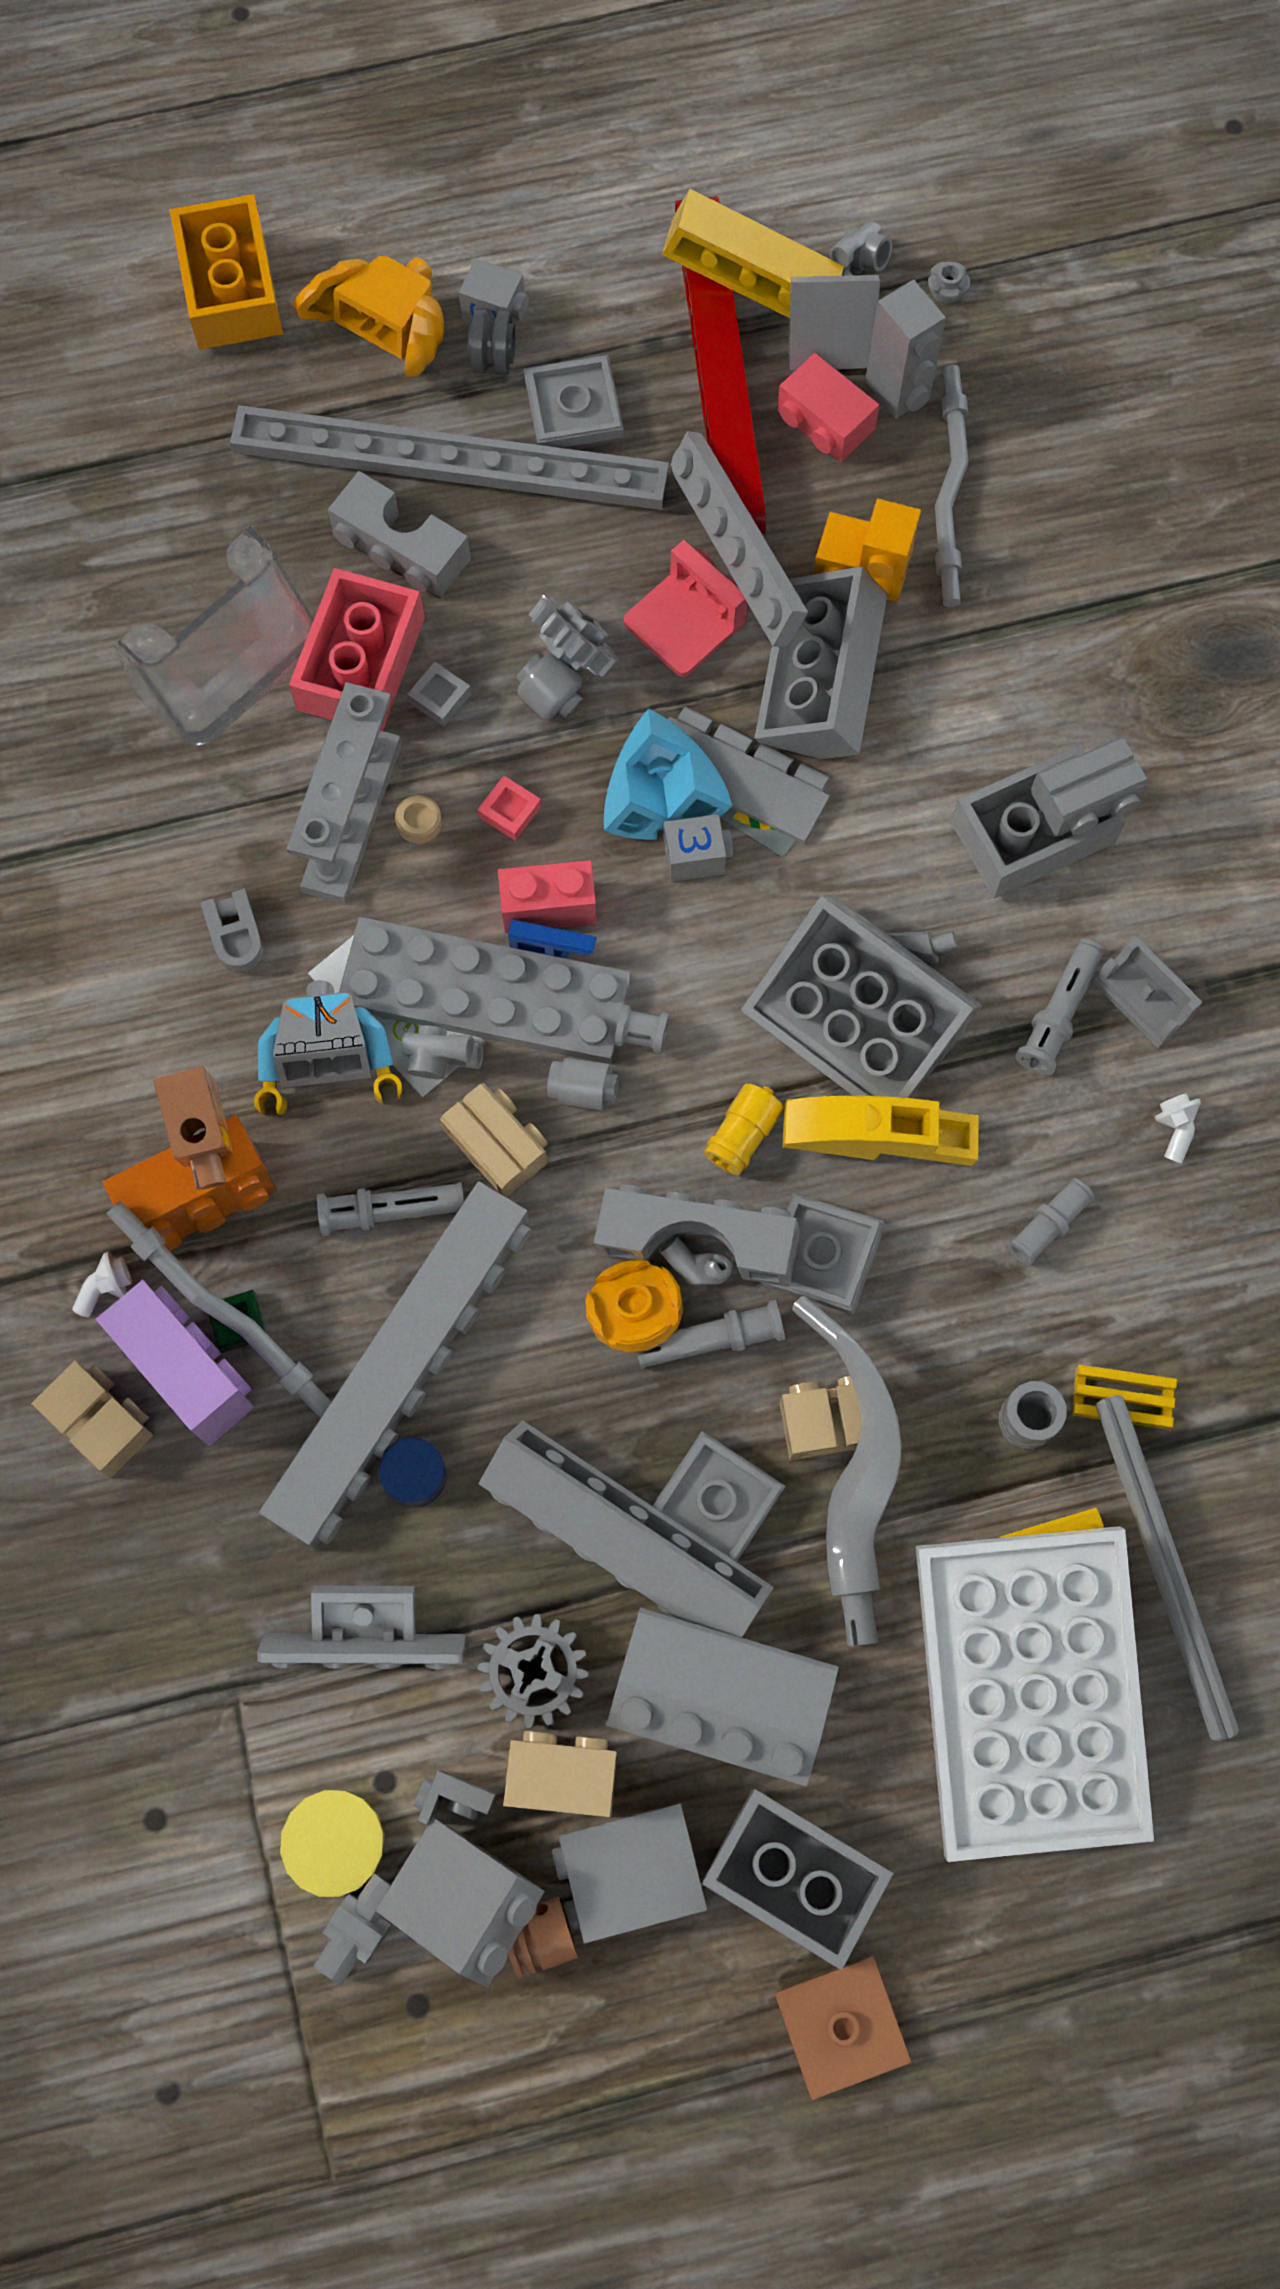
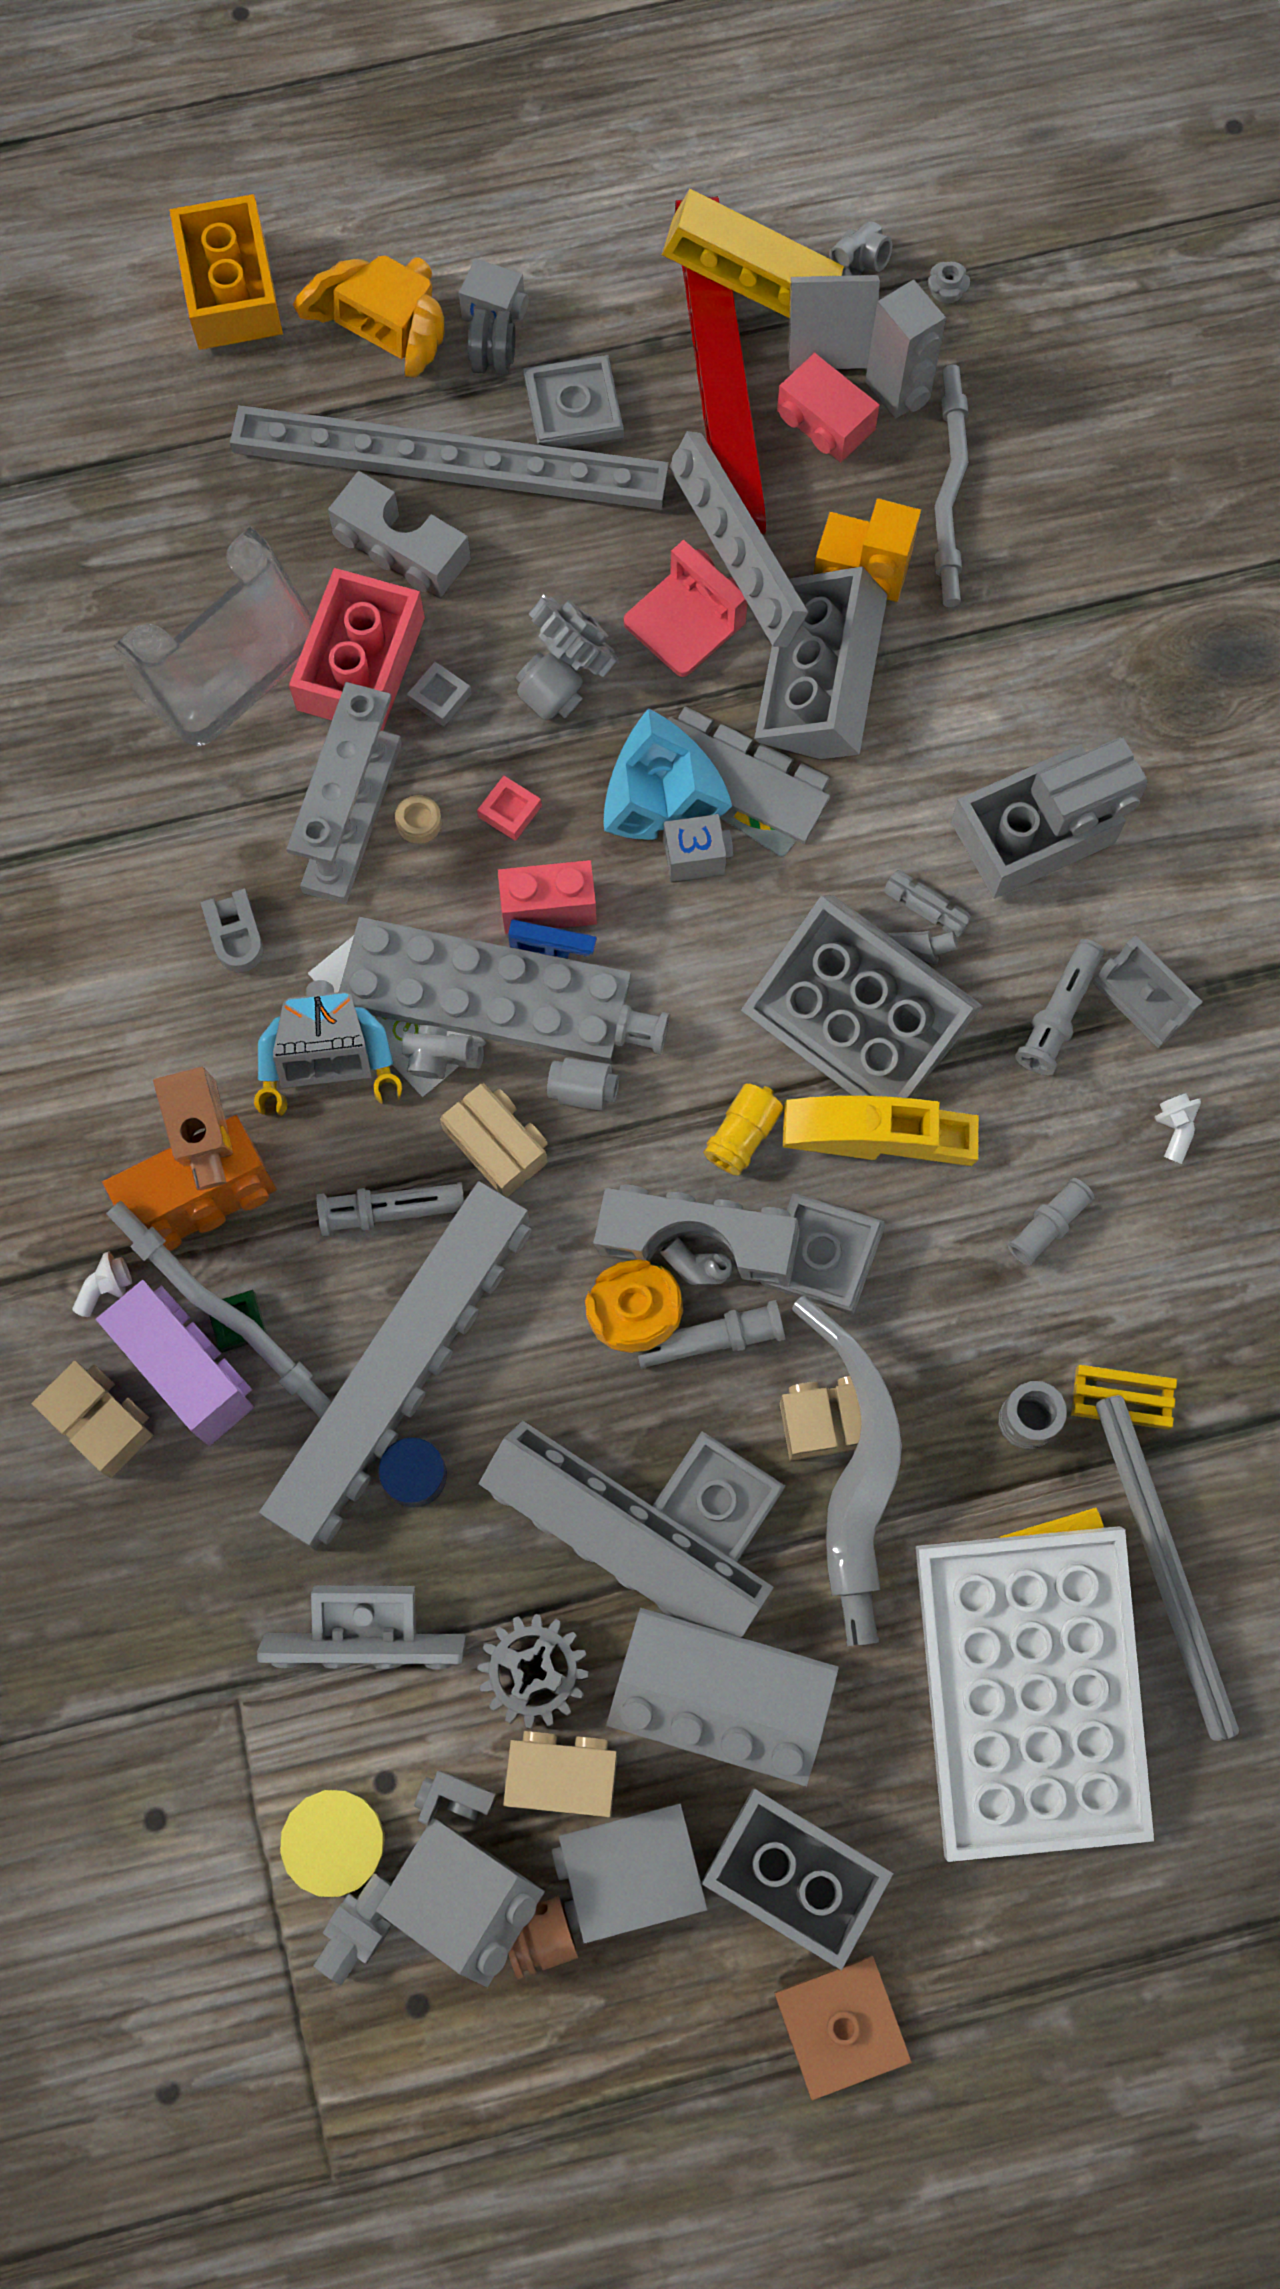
(927, 903): none -> light grey axle

